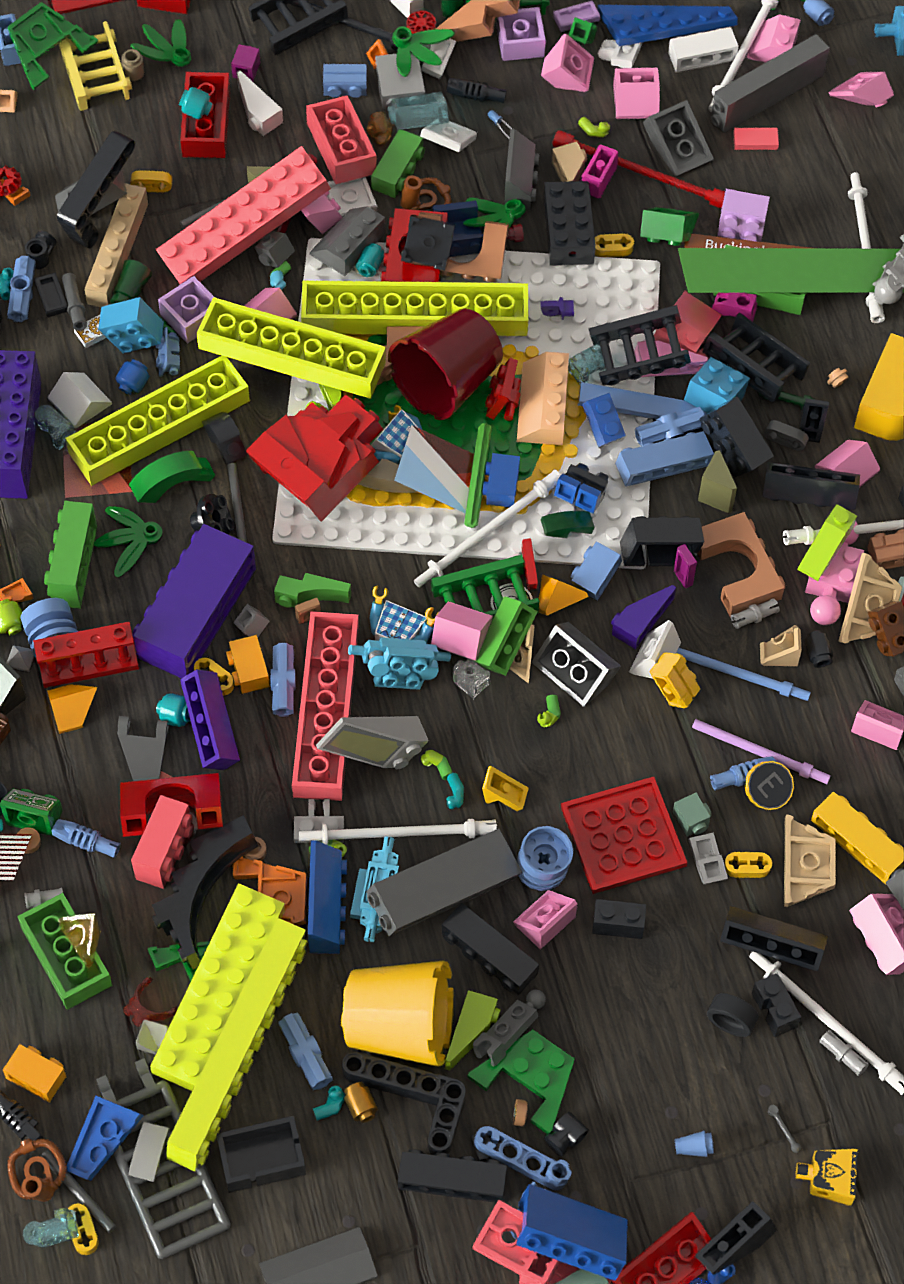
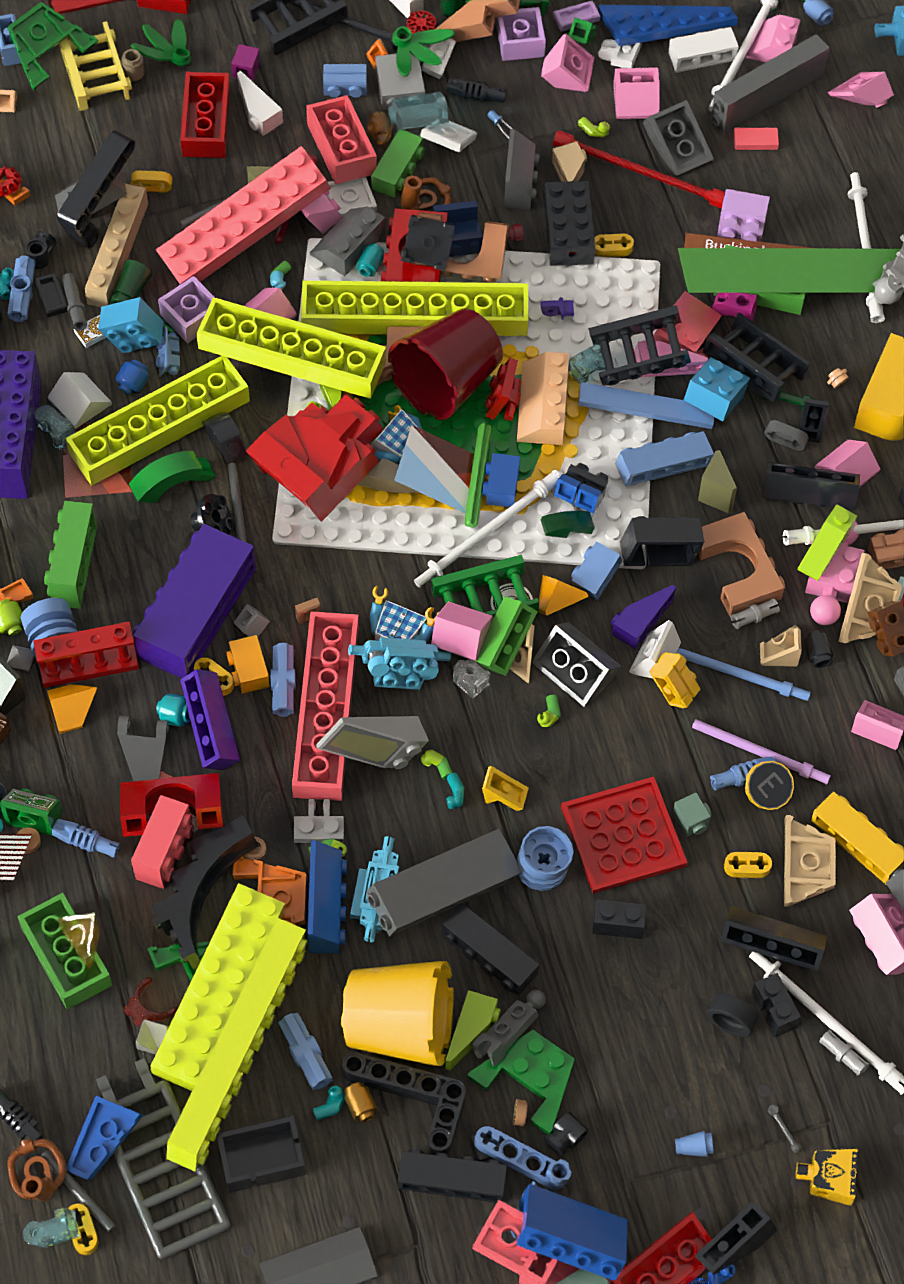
(35, 1072): light orange brick -> none
(39, 897): light grey pin -> none
(136, 532): green plant -> none
(148, 1151): light grey slope -> none
(195, 103): teal head -> none
(274, 249): dark grey brick -> none
(292, 591): bright green slope -> none
(469, 828): white bar -> none
(498, 212): green plant -> none
(529, 566): red tile -> none
(546, 917): bright pink slope -> none
(600, 170): dark pink brick -> none
(603, 420): blue brick -> none
(668, 225): slope -> none
(669, 426): medium blue piece -> none
(685, 566): magenta tile -> none
(707, 858): light grey slope -> none
(736, 437): black piece -> none

